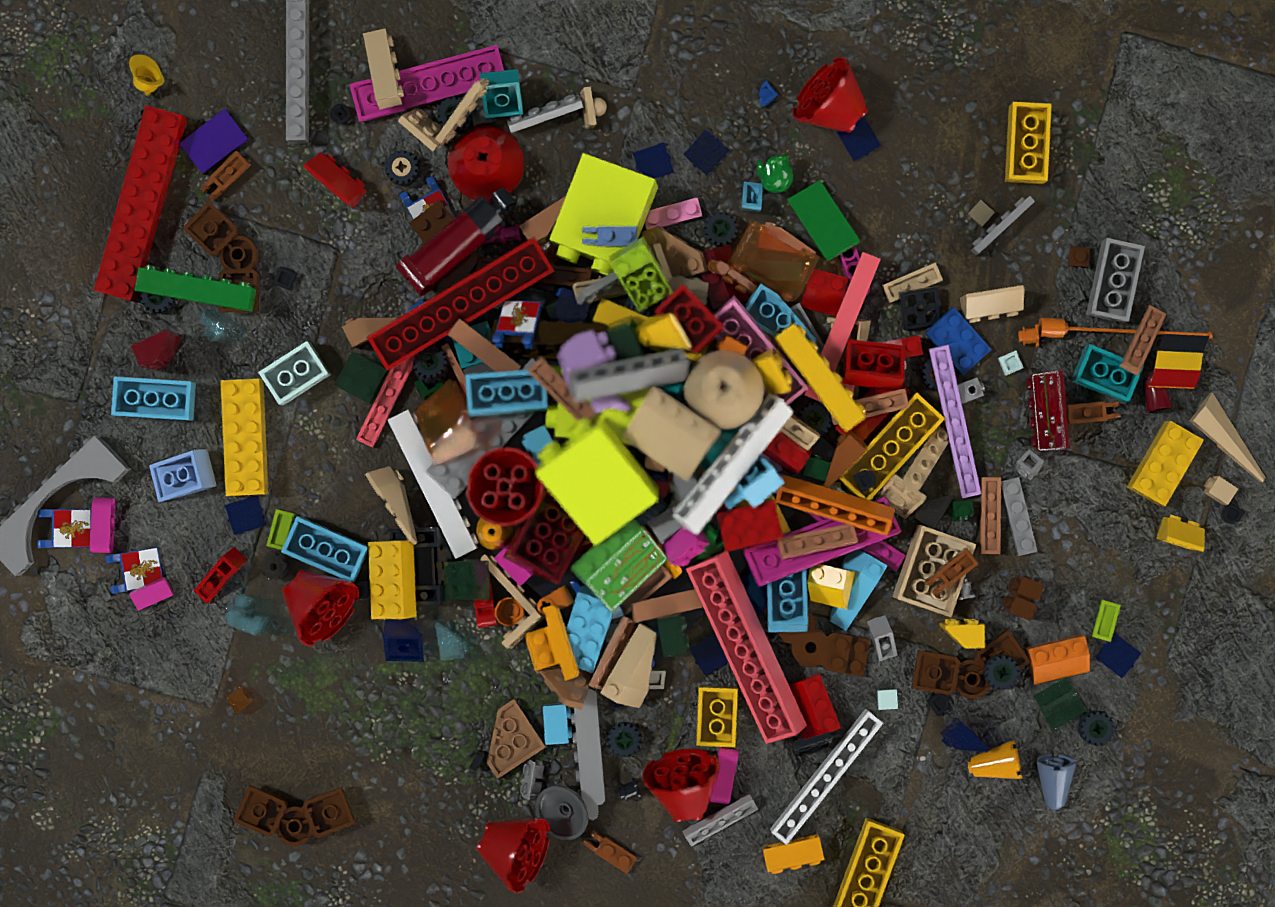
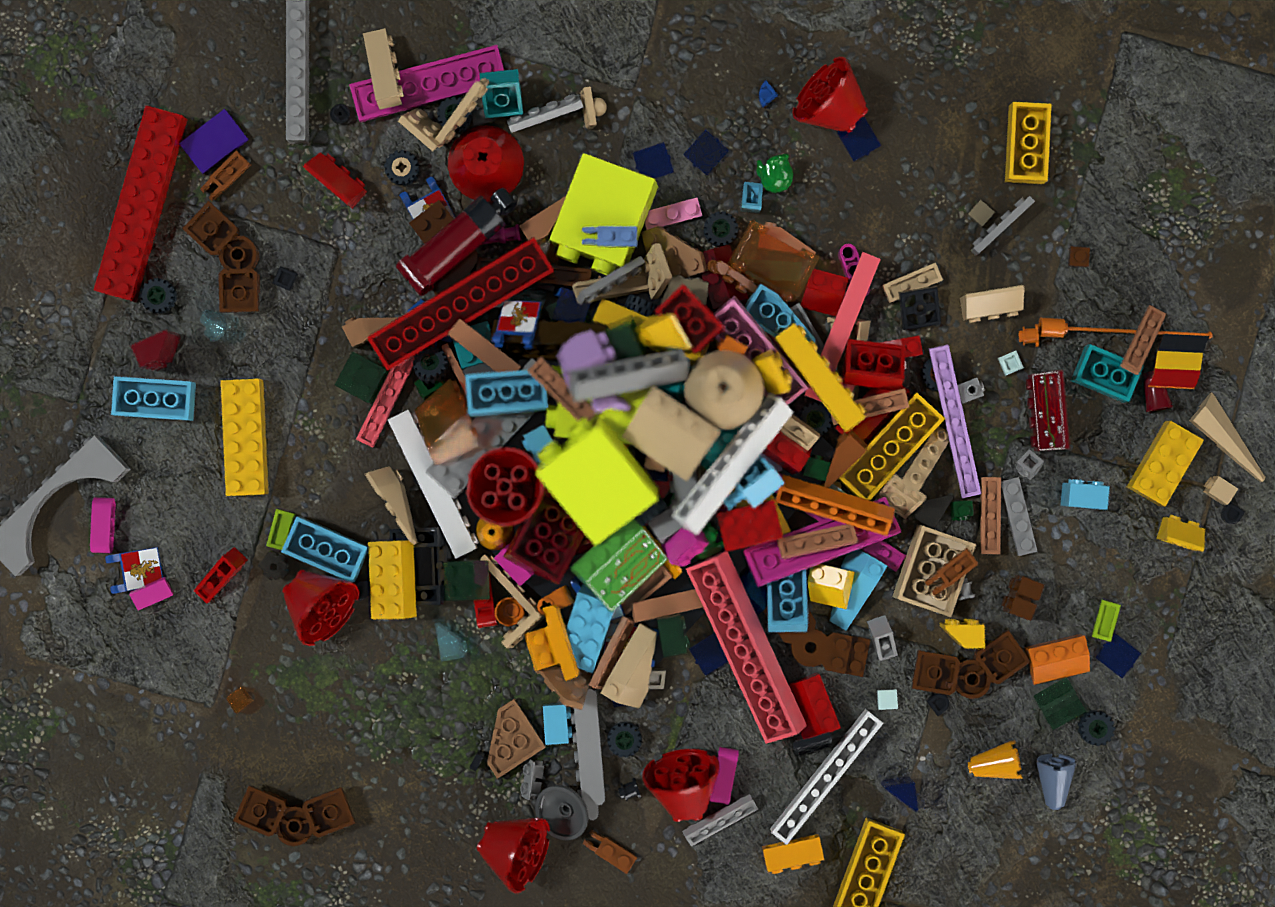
(69, 528): flag -> none
(145, 74): yellow piece -> none
(182, 475): light blue slope -> none
(195, 289): green brick -> none
(241, 616): clear light blue hips -> none
(245, 515): clear blue piece -> none
(294, 373): light aqua brick -> none
(402, 641): clear blue slope -> none
(640, 274): lime slope -> none
(716, 716): yellow brick -> none
(823, 221): green tile -> none
(865, 480): black tile -> none
(902, 789): none -> clear blue slope
(962, 738): clear blue slope -> none
(963, 341): blue plate -> none
(994, 670): black wheel -> none
(1089, 495): none -> medium azure brick
(1090, 412): dark orange hinge -> none
(1115, 280): light grey brick -> none

